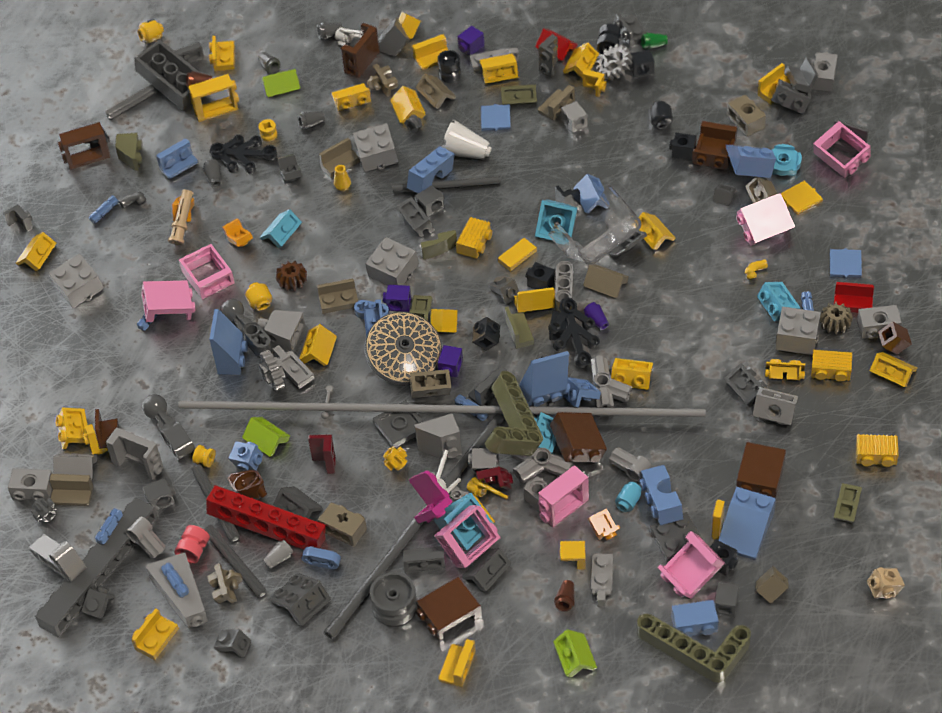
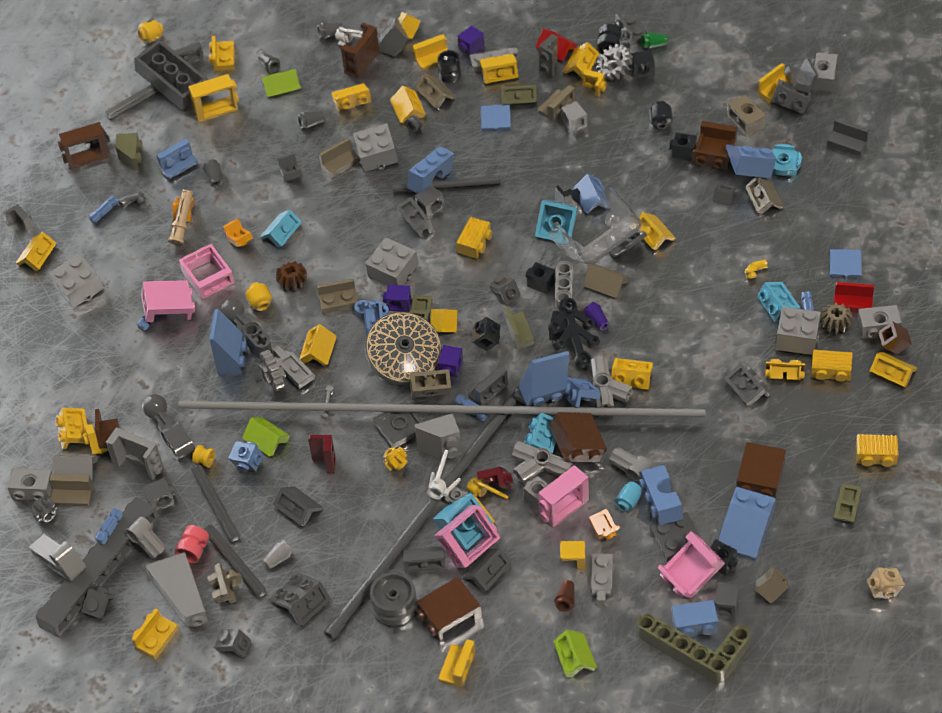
(175, 580): medium blue axle -> none
(195, 77): copper cone -> none
(220, 151): black plant -> none
(248, 484): reddish brown hat -> none
(264, 518): red brick -> none
(268, 130): yellow wheel -> none
(283, 327): light grey torso -> none
(321, 558): medium blue beam -> none
(341, 178): yellow cone -> none
(343, 524): dark tan brick -> none
(380, 80): dark tan hips -> none
(432, 494): dark pink bracket -> none
(436, 247): olive slope -> none
(465, 142): white cone -> none
(482, 459): light grey brick -> none
(517, 254): yellow tile -> none
(523, 433): olive beam -> none
(535, 300): yellow panel -> none
(717, 521): yellow tile -> none
(765, 219): panel -> none
(767, 398): light grey brick -> none
(801, 197): yellow piece -> none
(832, 136): bright pink window -> none

